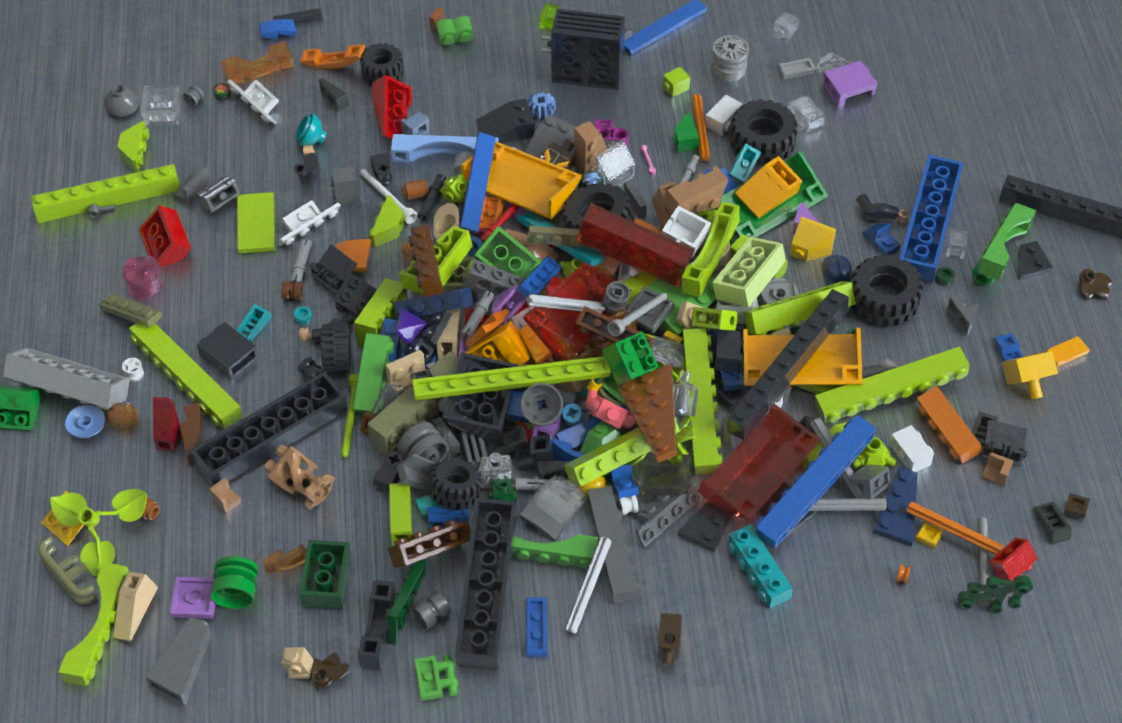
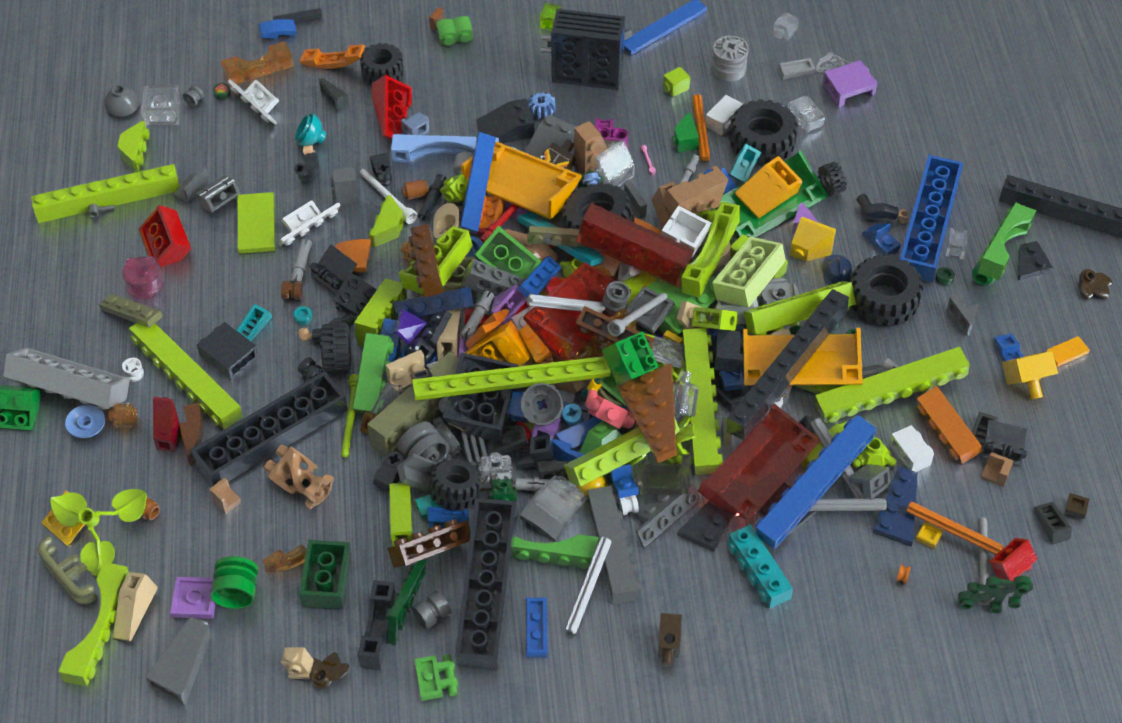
(832, 178): none -> black tyre

